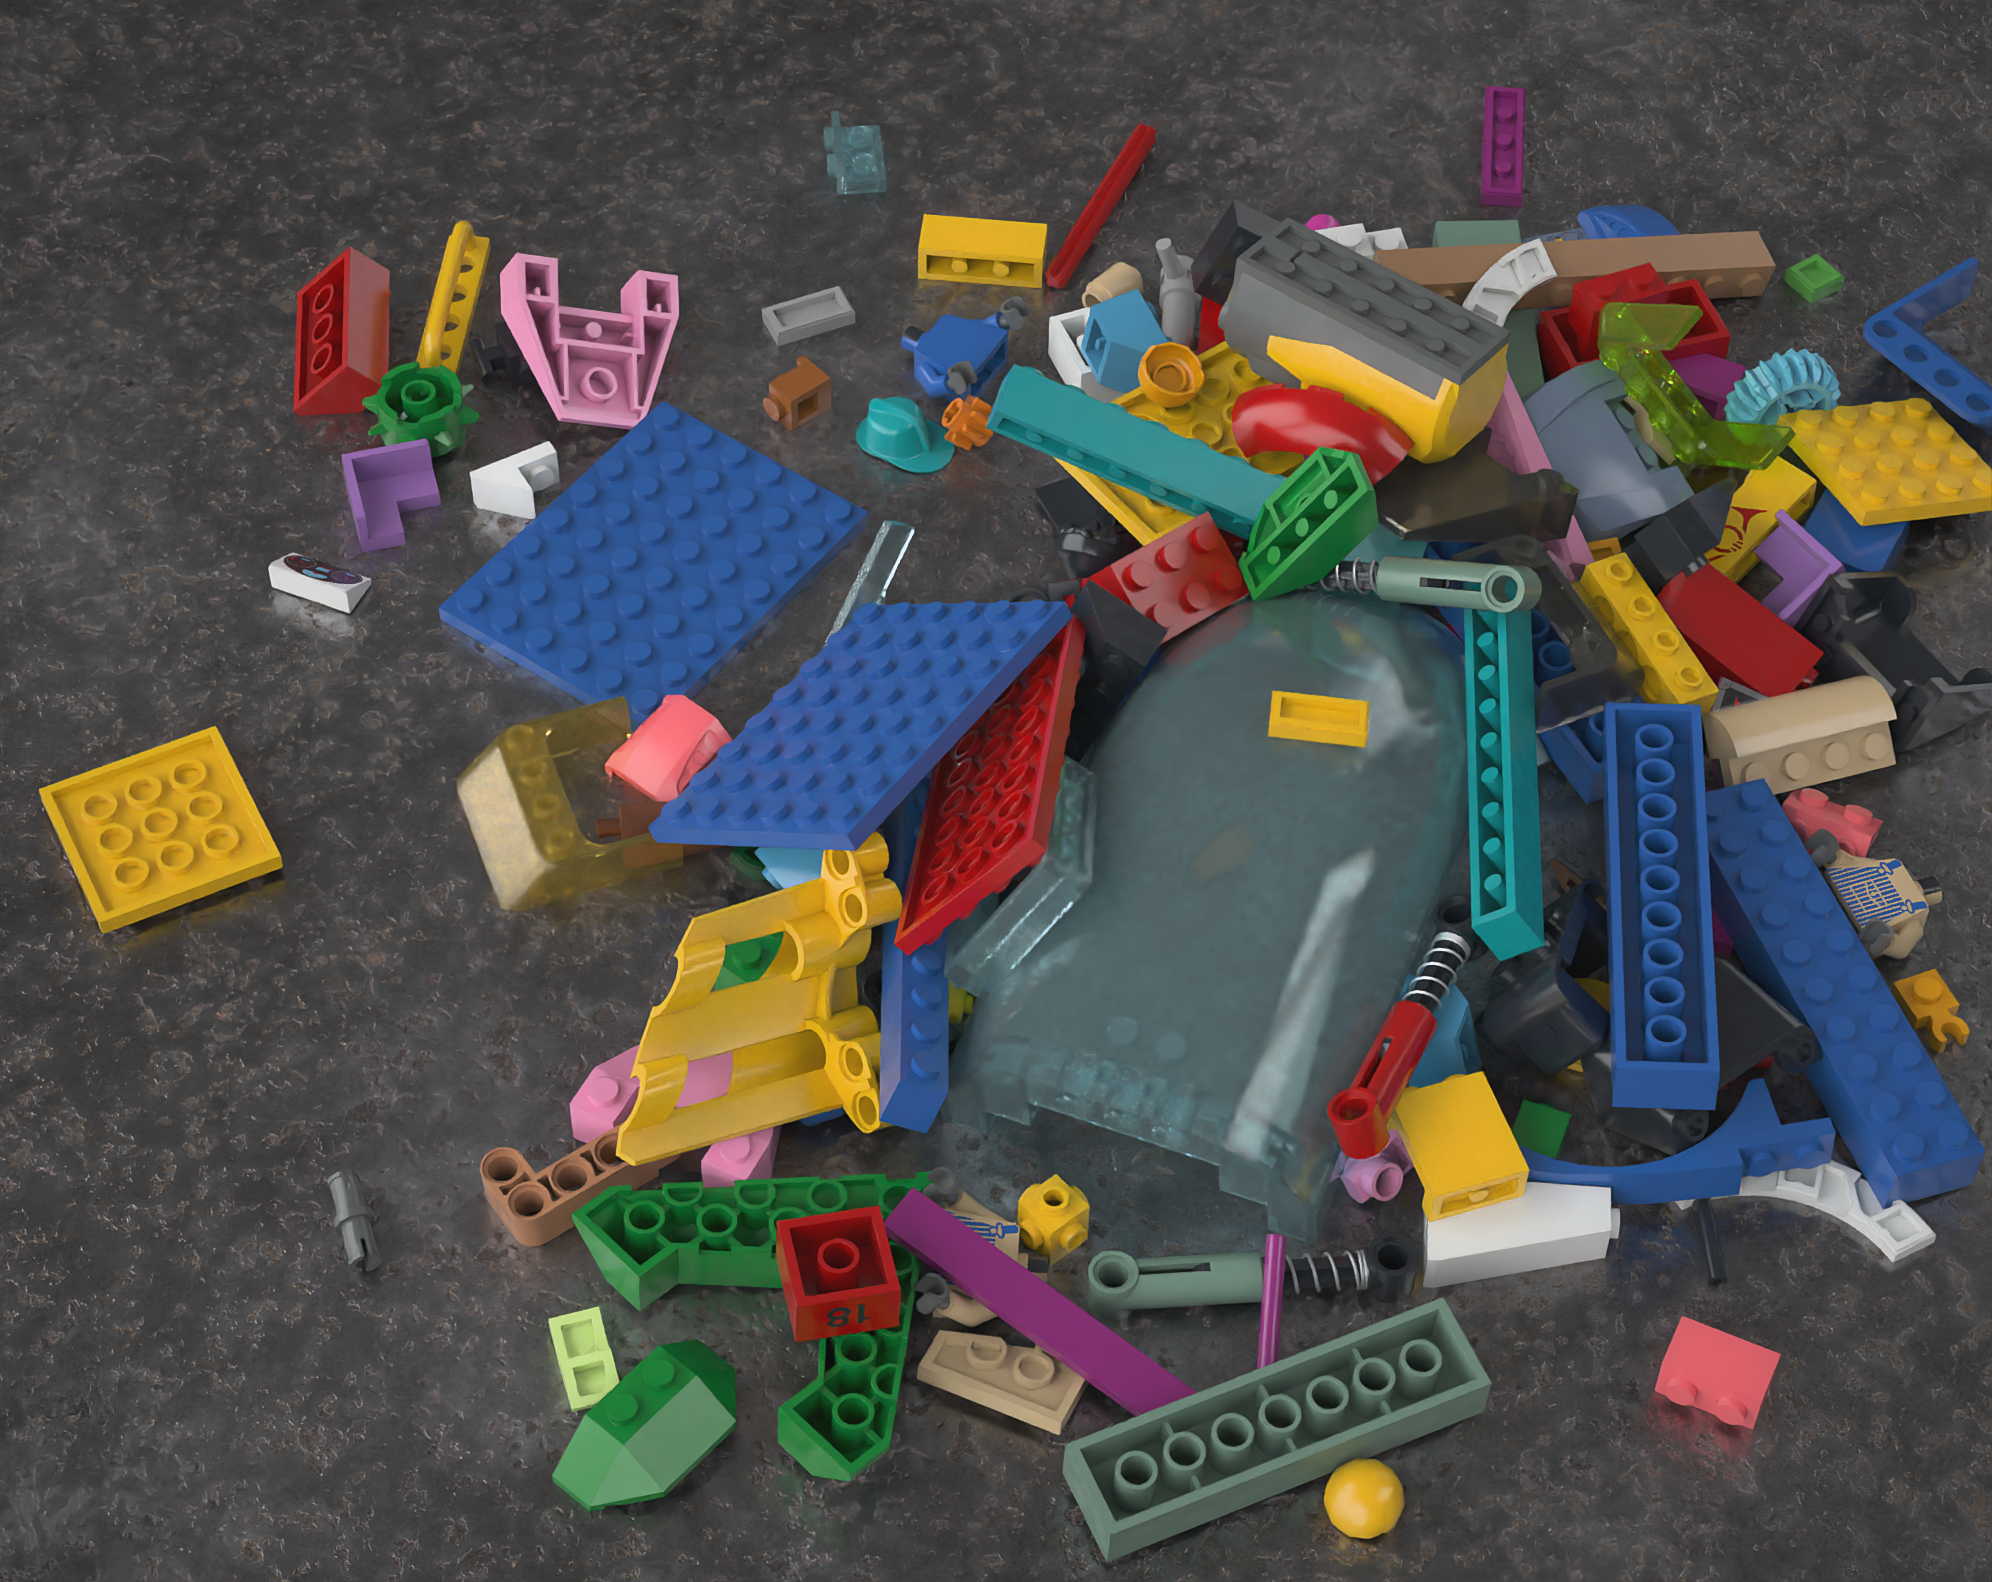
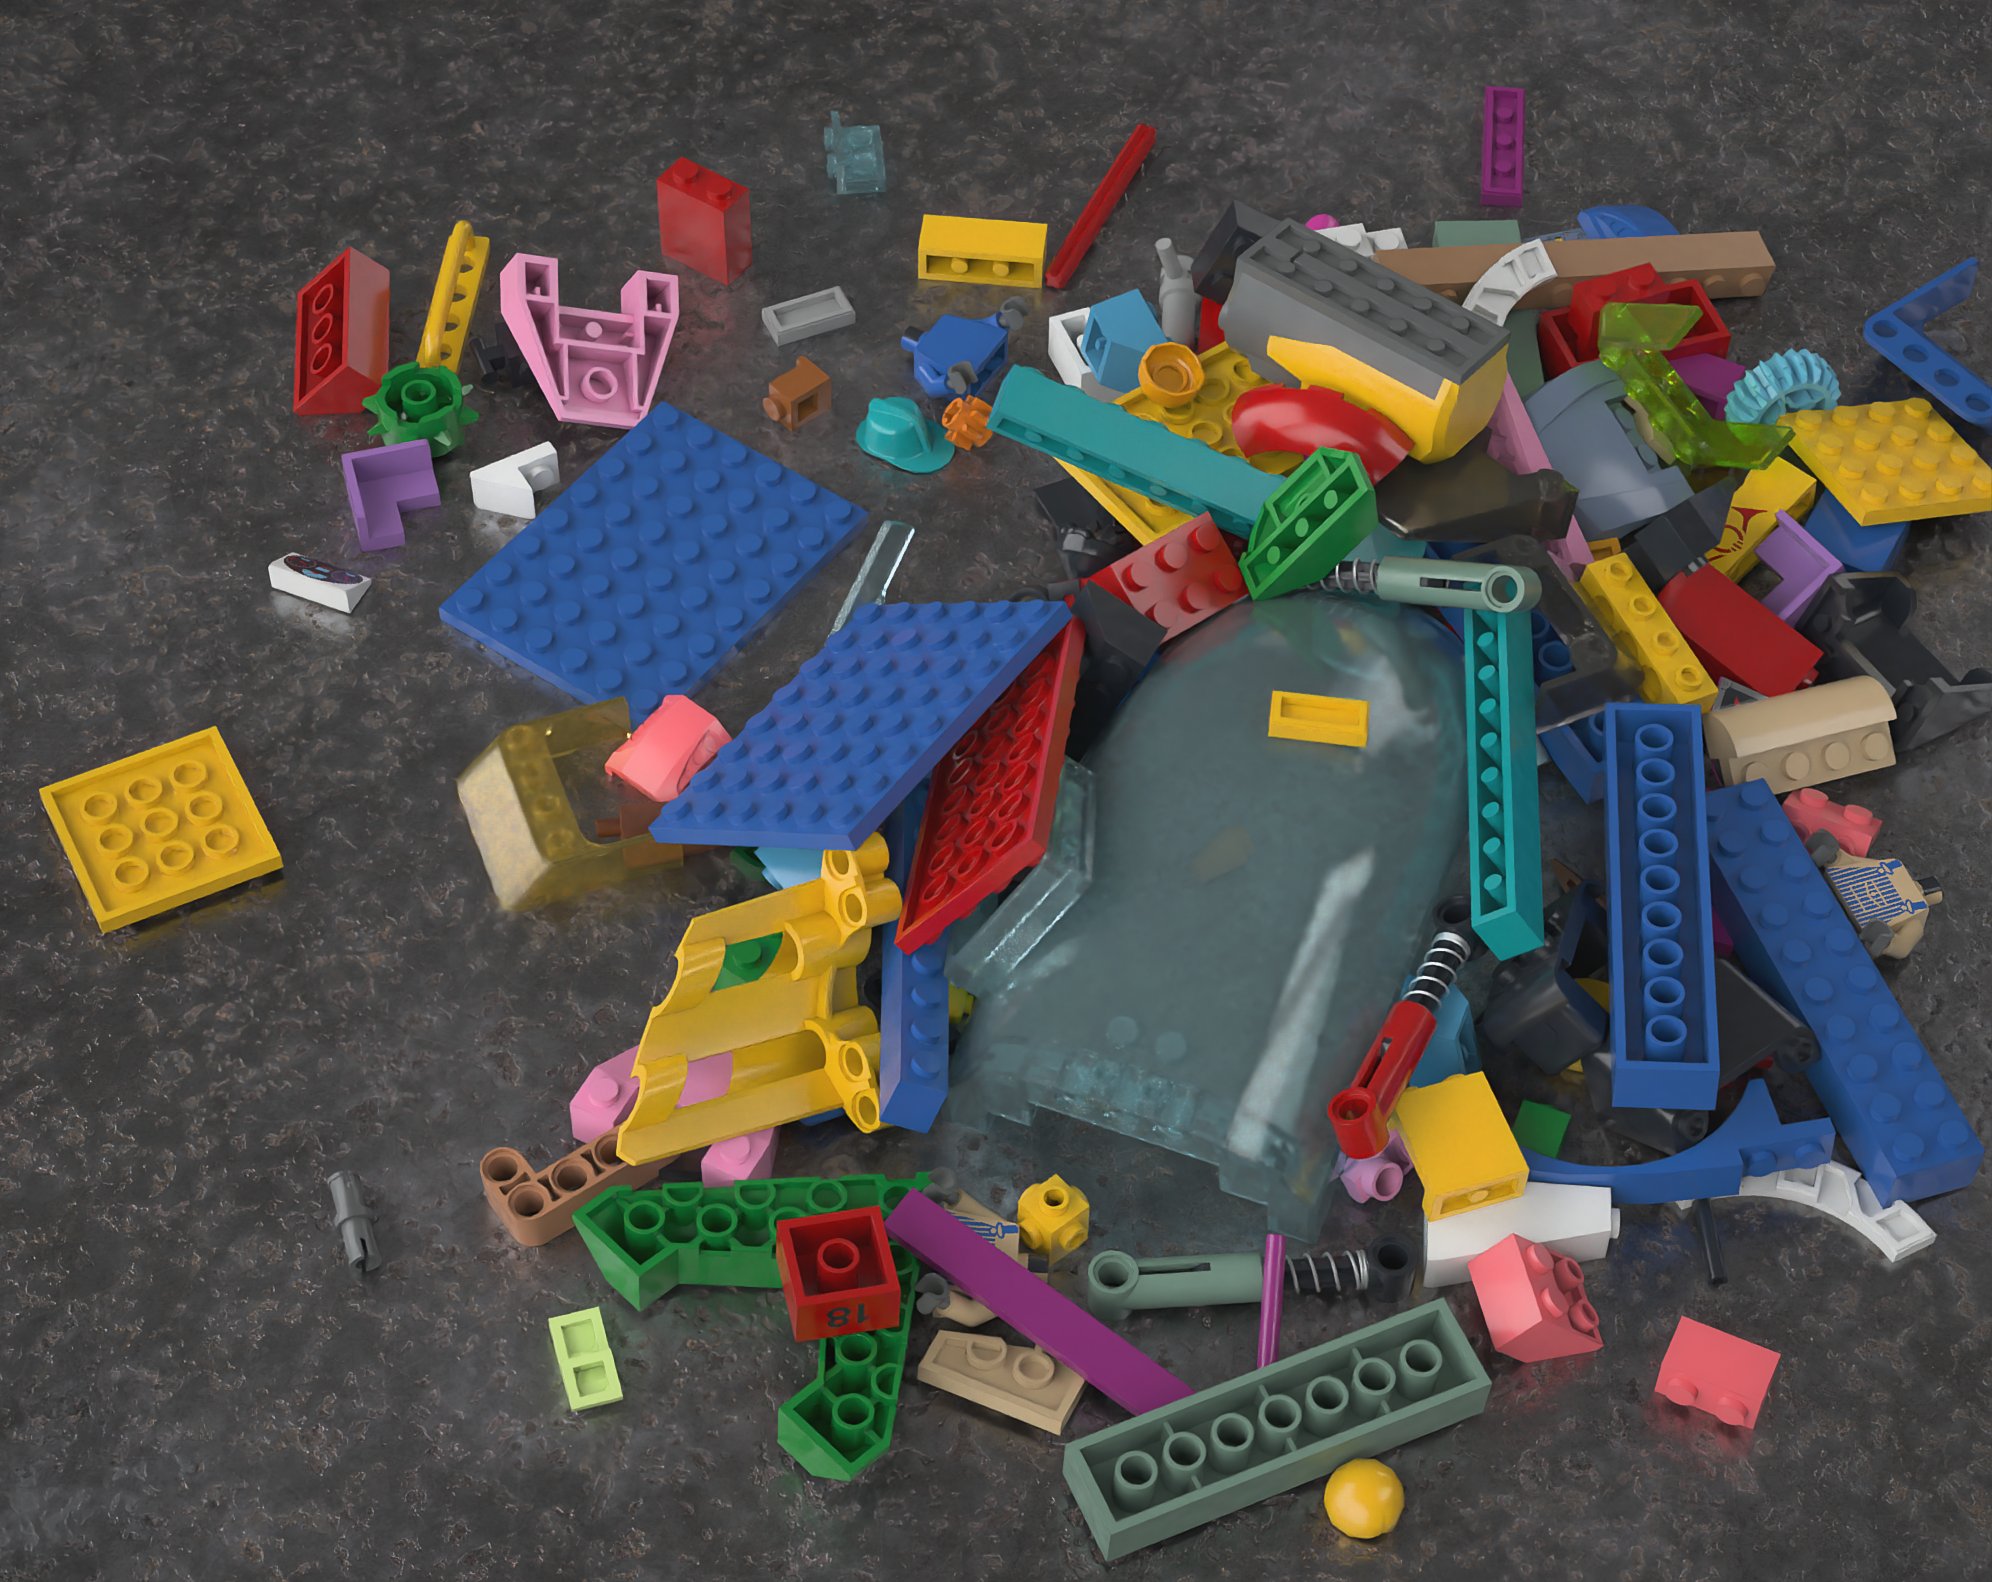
(651, 1428): green wedge -> none
(704, 220): none -> red brick
(1112, 283): tan brick -> none
(1534, 1301): none -> coral slope
(1814, 278): bright green tile -> none
(1930, 1004): light orange plate -> none

